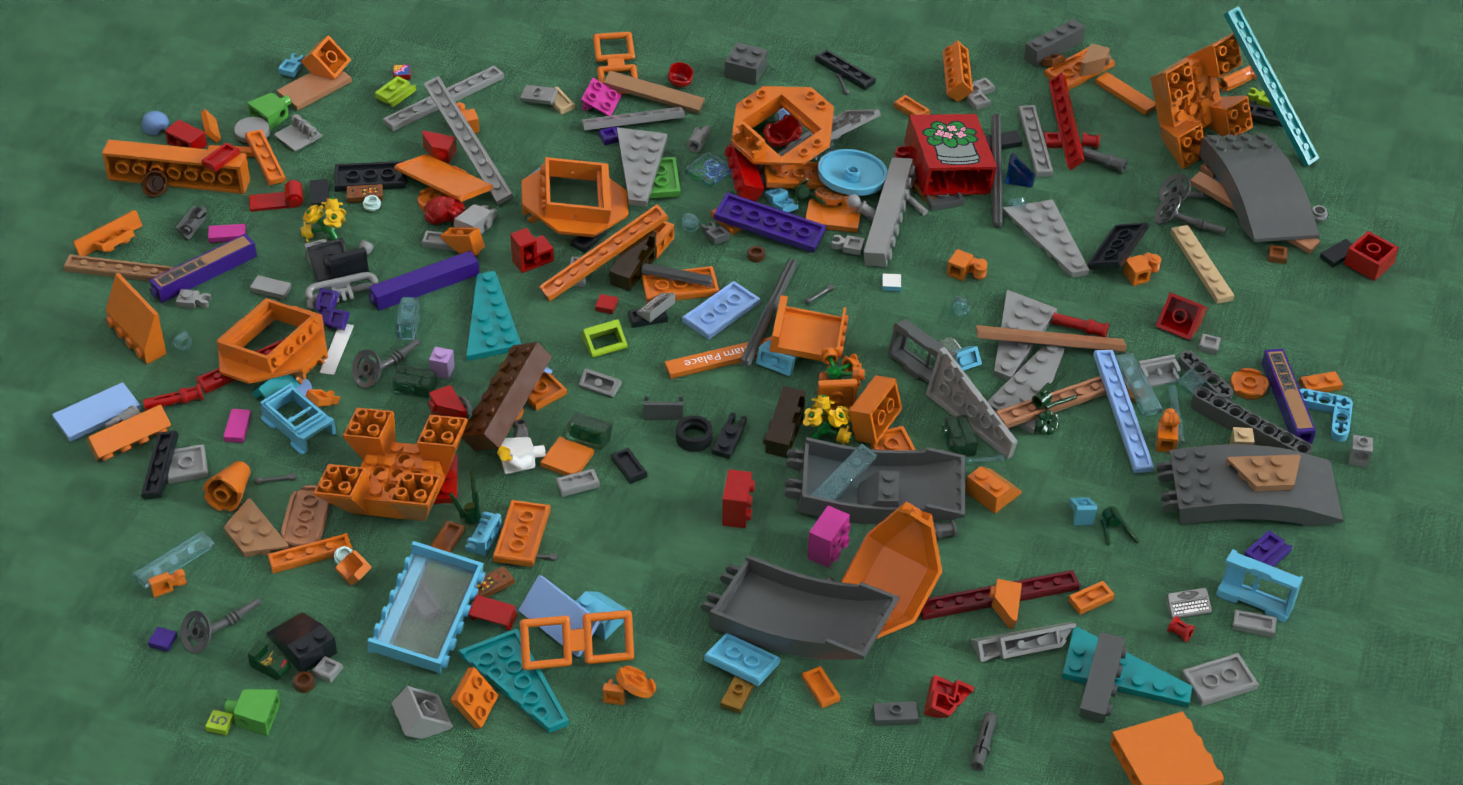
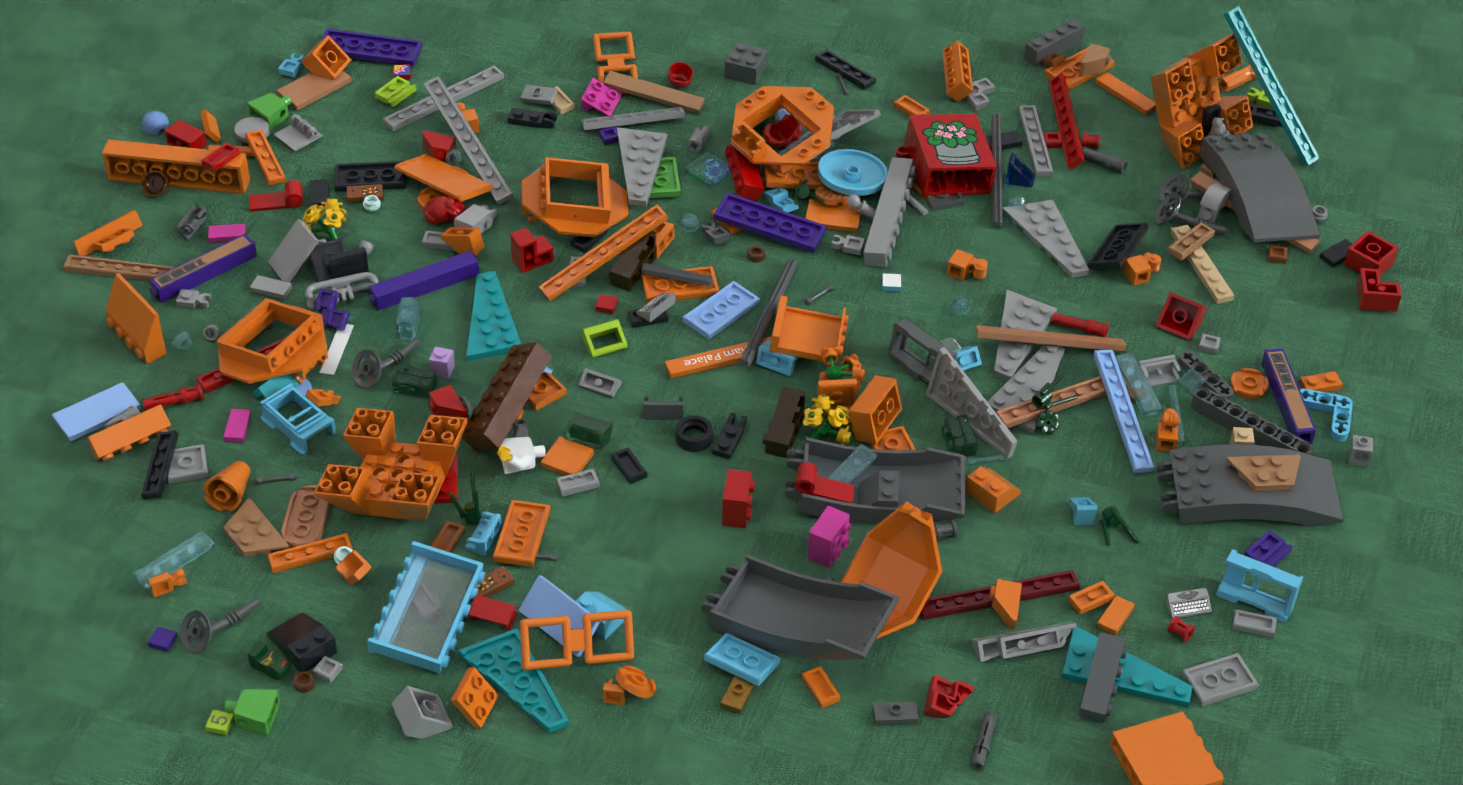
(208, 332): none -> light grey hinge
(293, 251): none -> light grey tile
(376, 47): none -> dark purple plate
(457, 157): none -> clear light blue tile
(532, 118): none -> black hinge
(811, 484): none -> red door
(1115, 615): none -> orange tile
(1191, 241): none -> medium nougat tile
(1208, 115): none -> black tile
(1213, 201): none -> light grey brick
(1218, 127): none -> light grey animal
(1377, 294): none -> red brick

